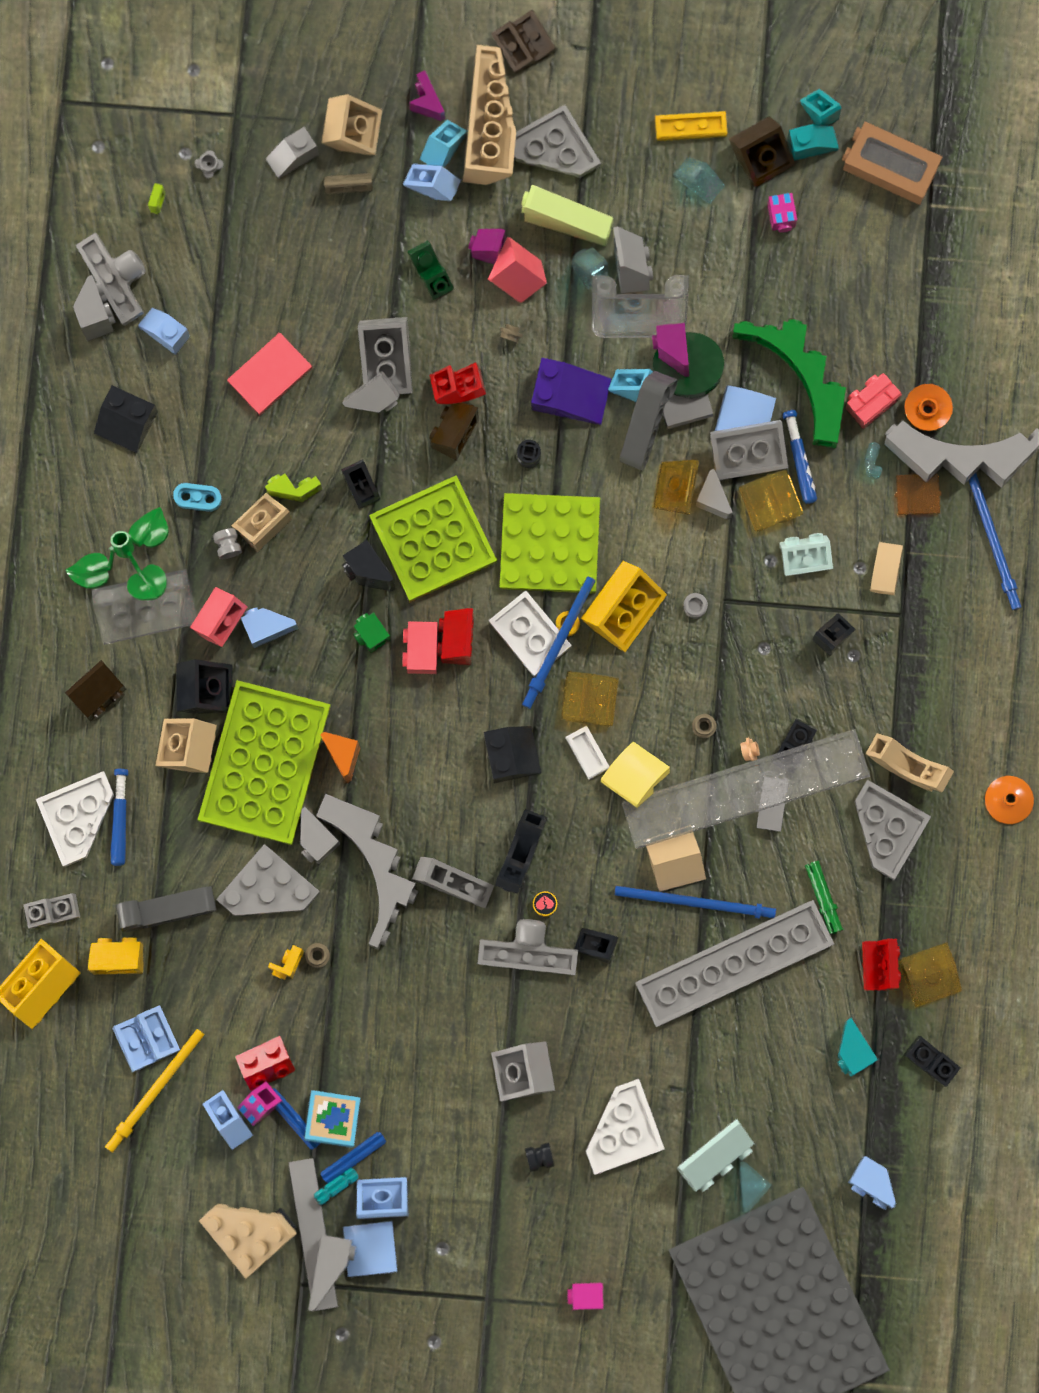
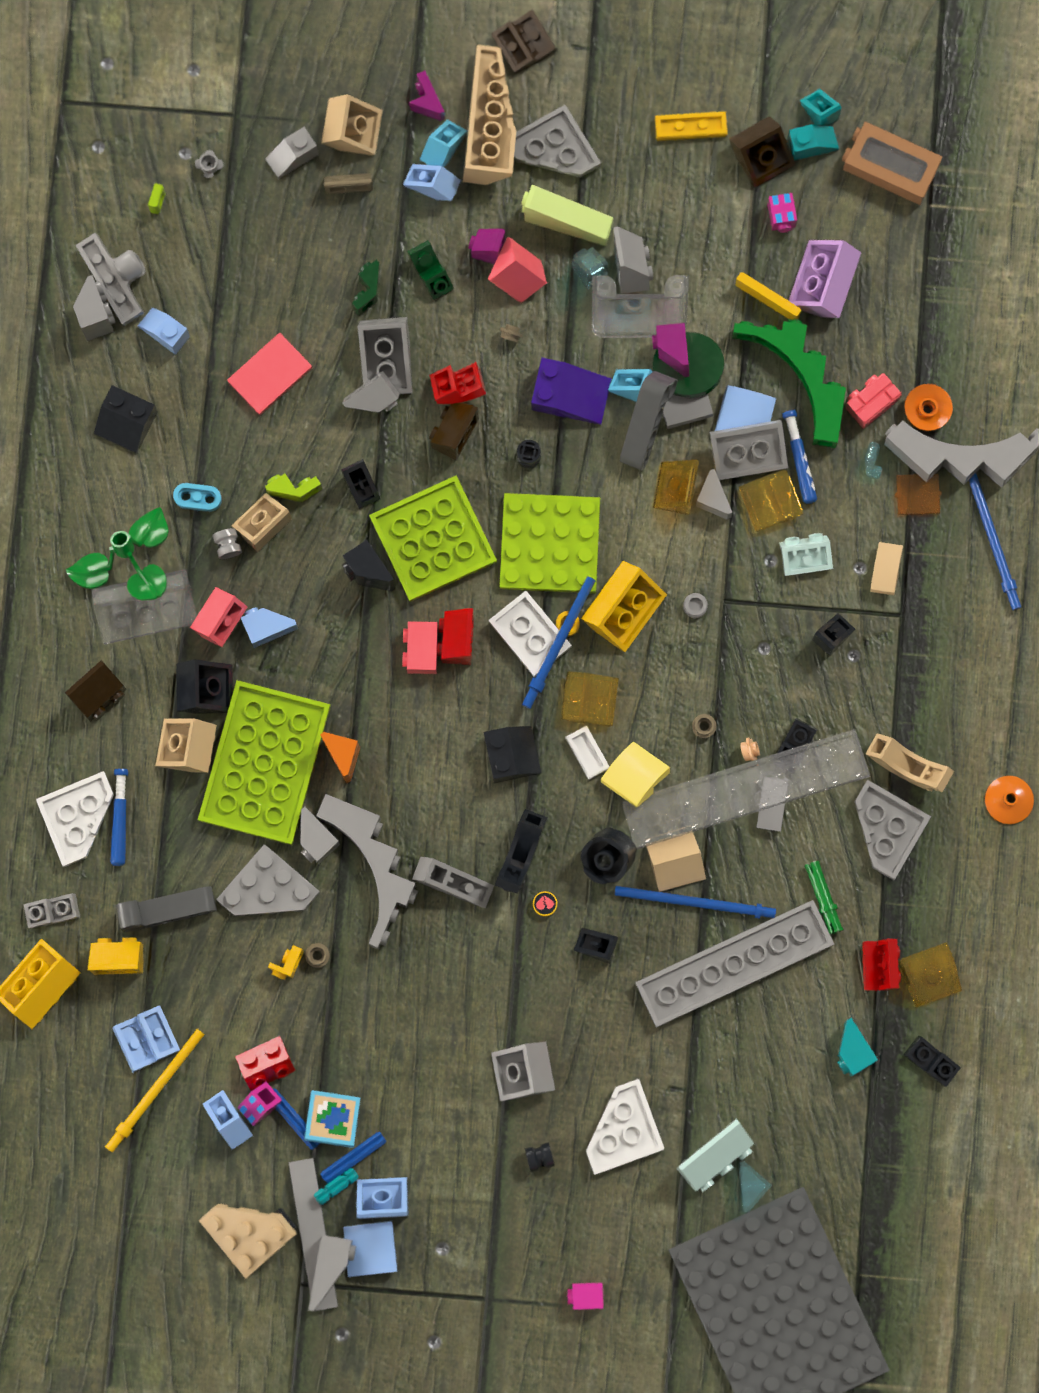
(370, 278): none -> dark green slope
(370, 632): green brick -> none
(528, 951): light grey plate -> none
(608, 856): none -> black brick
(699, 178): clear light blue slope -> none
(768, 296): none -> yellow tile
(825, 277): none -> lavender slope
(873, 1180): light blue slope -> none

